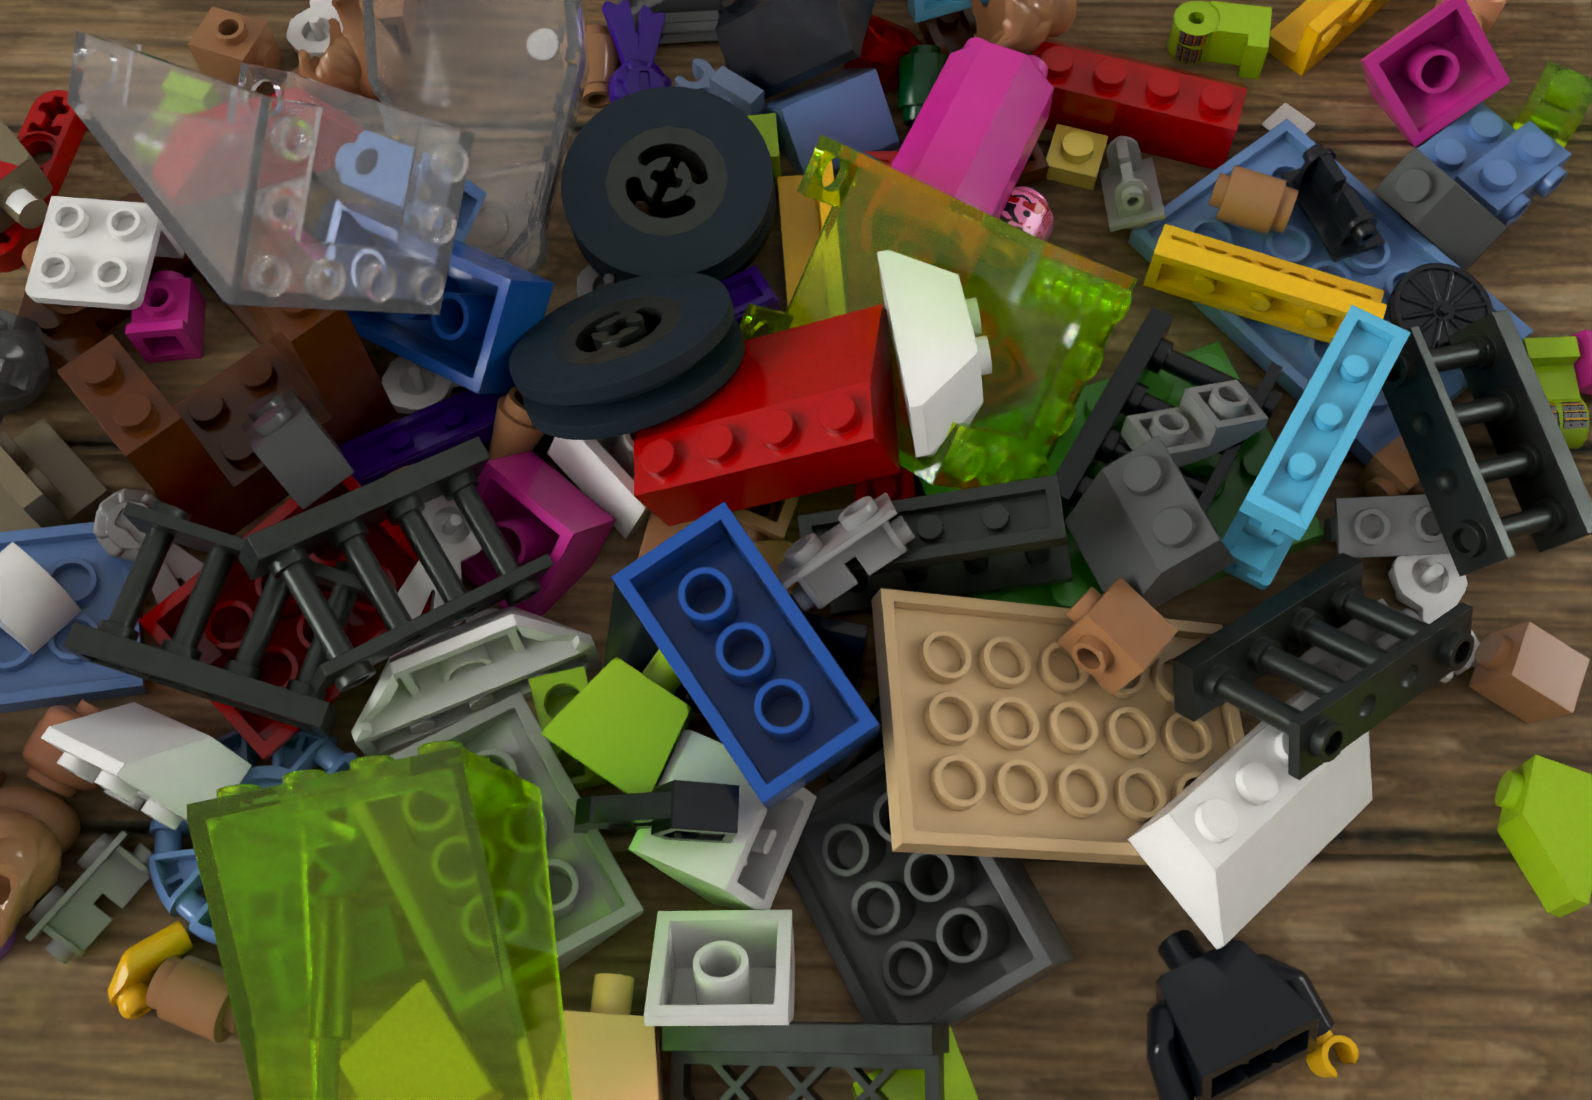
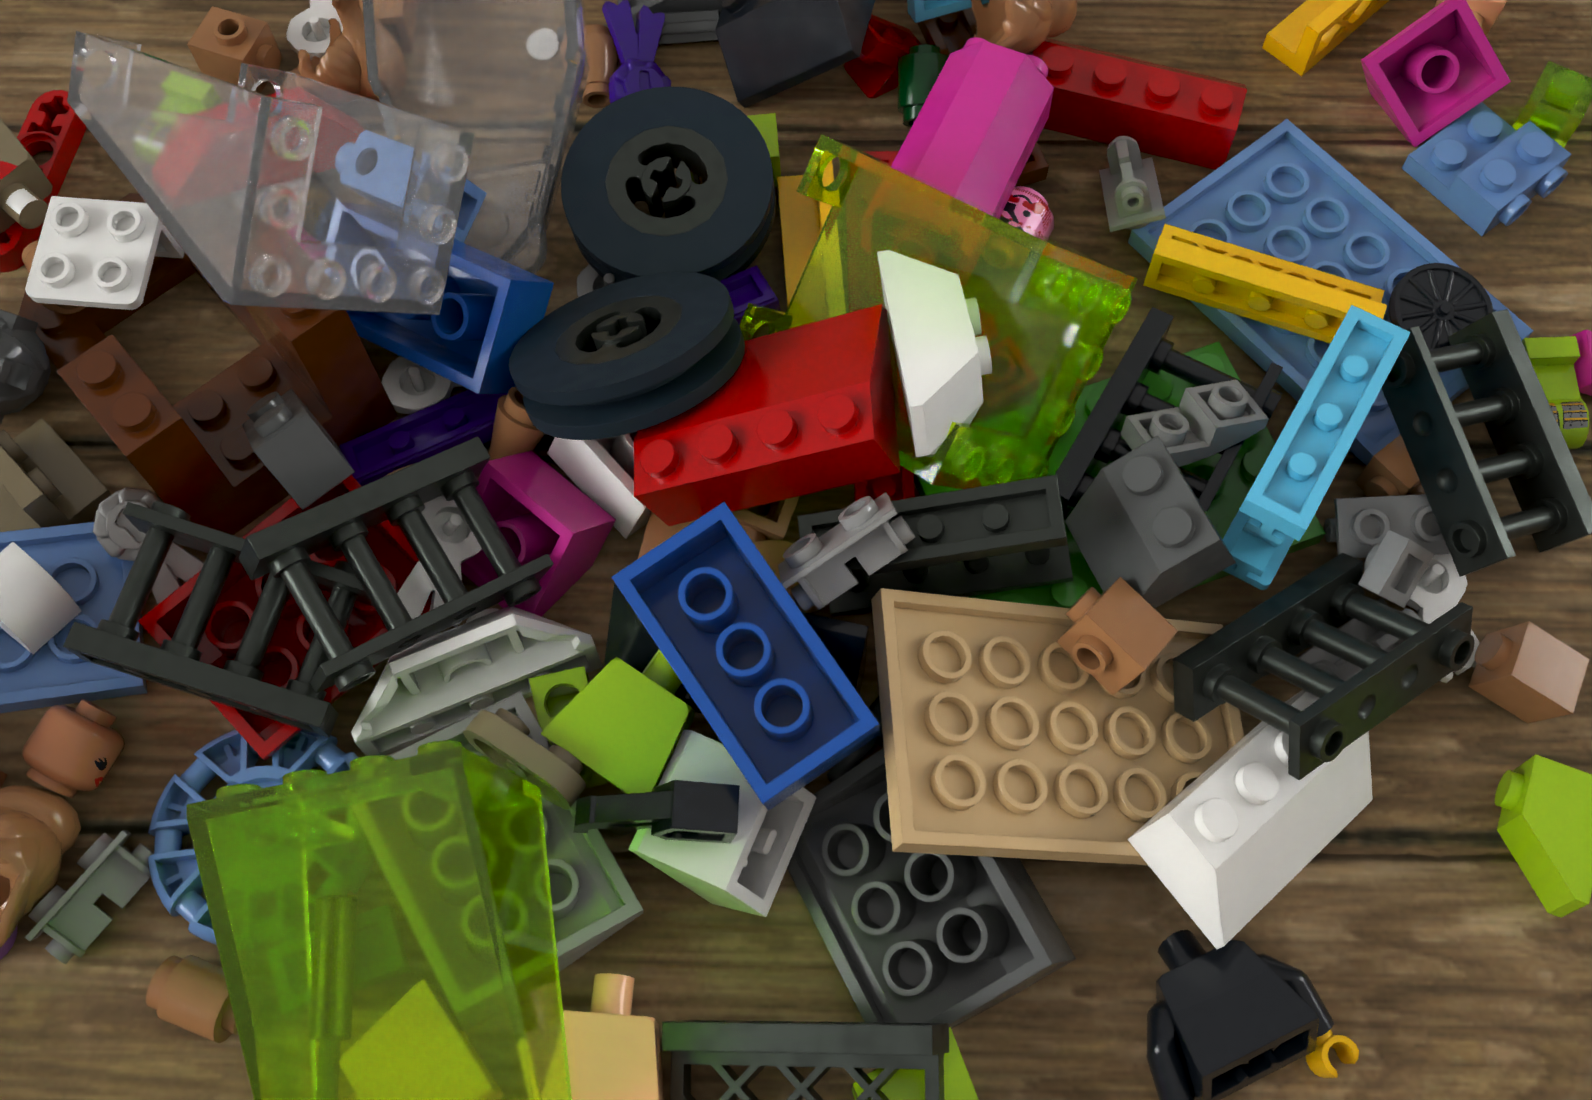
(139, 965): yellow arm -> none
(146, 759): white slope -> none
(169, 320): dark pink brick -> none
(507, 744): none -> dark tan plate
(722, 969): white slope -> none
(725, 85): sand blue plate -> none
(842, 107): medium blue slope -> none
(1075, 156): light yellow plate -> none
(1221, 35): lime leg -> none
(1253, 200): medium nougat brick -> none
(1288, 112): white sticker -> none
(1332, 205): black hinge -> none
(1395, 568): none -> light grey plate
(1440, 209): dark grey slope -> none

